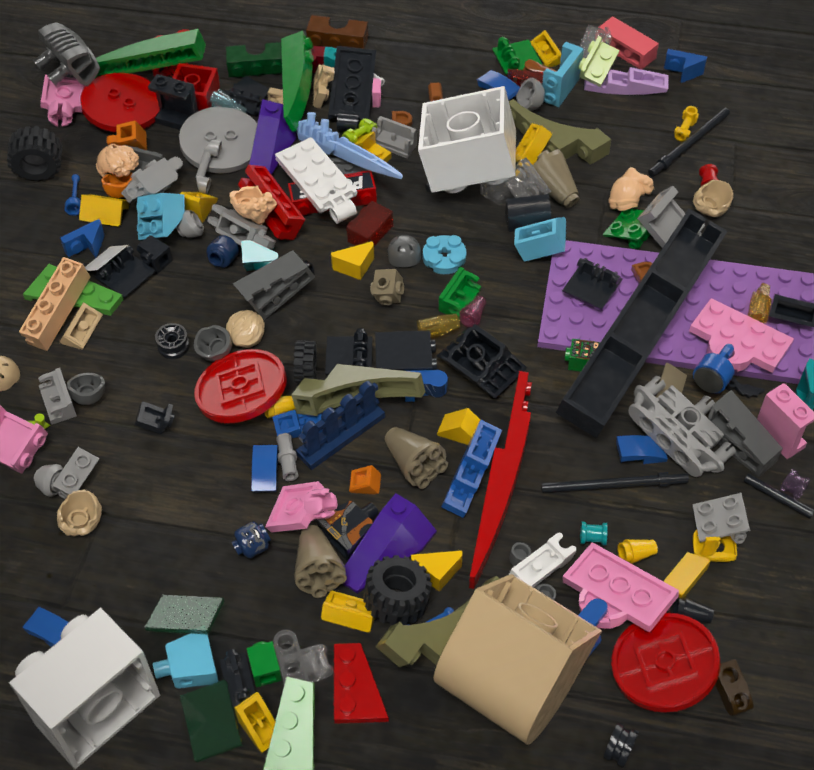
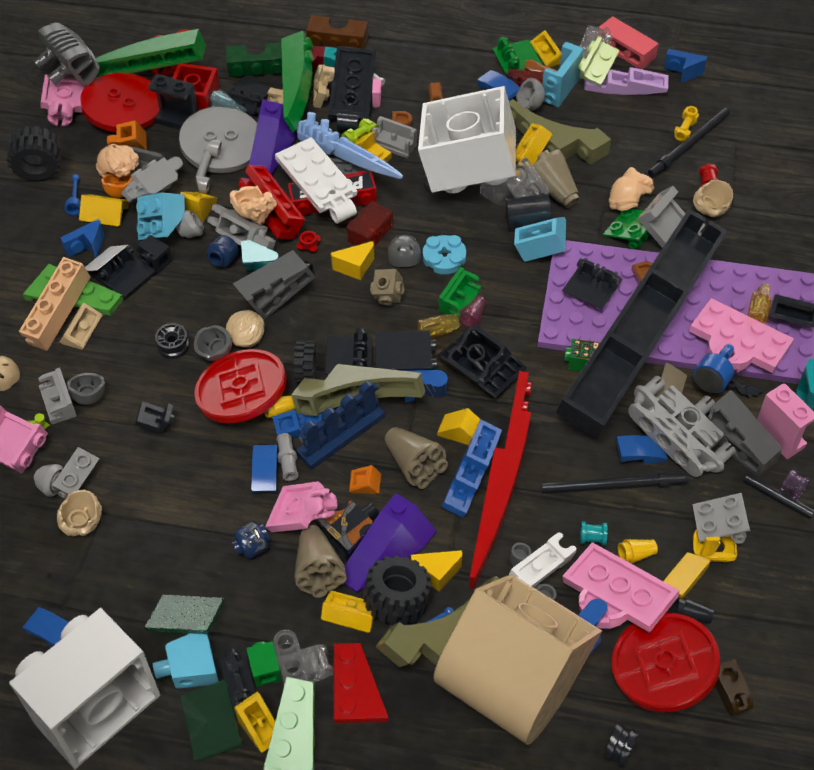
(308, 241): none -> red plate

